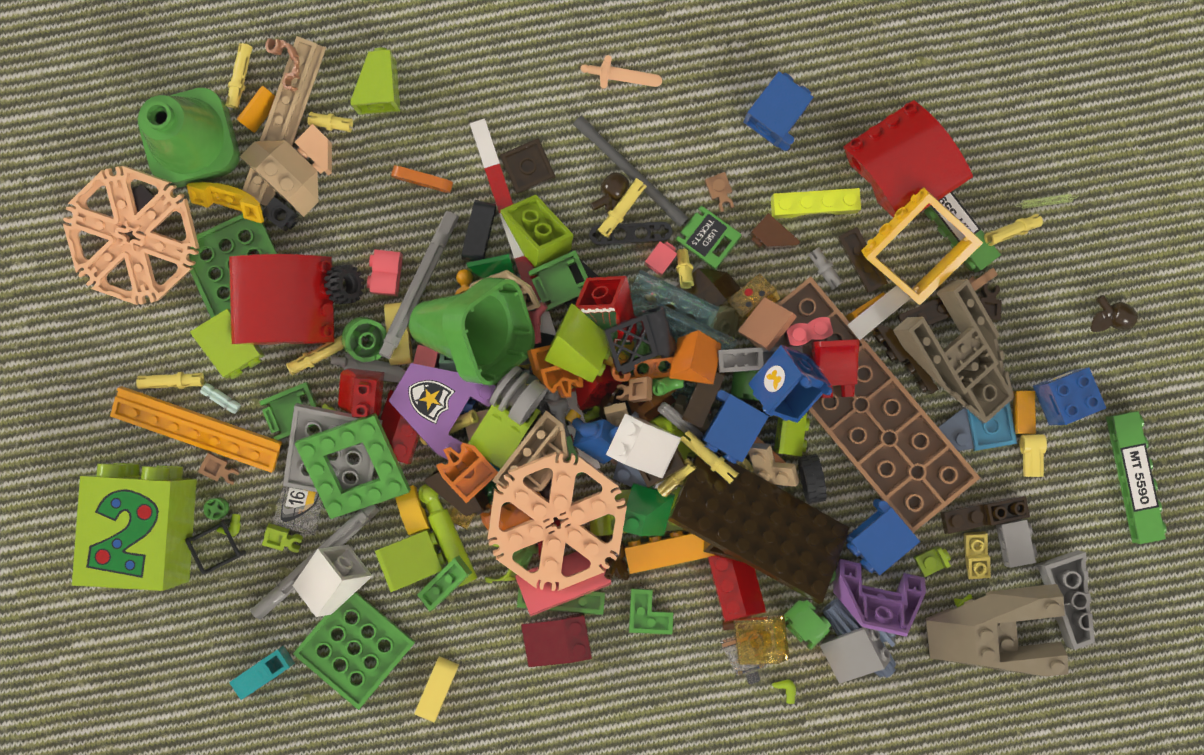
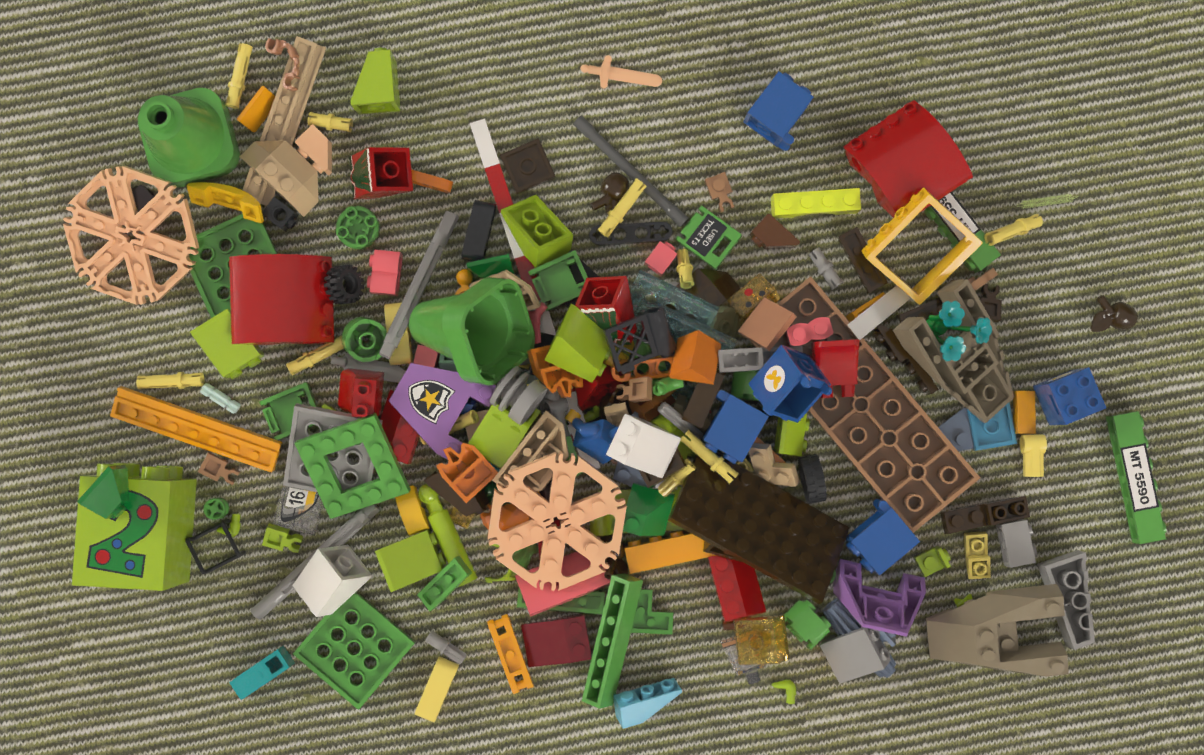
(108, 493): none -> green slope
(357, 227): none -> bright green tile
(380, 172): none -> red slope
(445, 647): none -> light grey axle
(510, 654): none -> light orange plate
(612, 640): none -> bright green brick
(641, 703): none -> medium azure slope
(950, 318): none -> teal plant

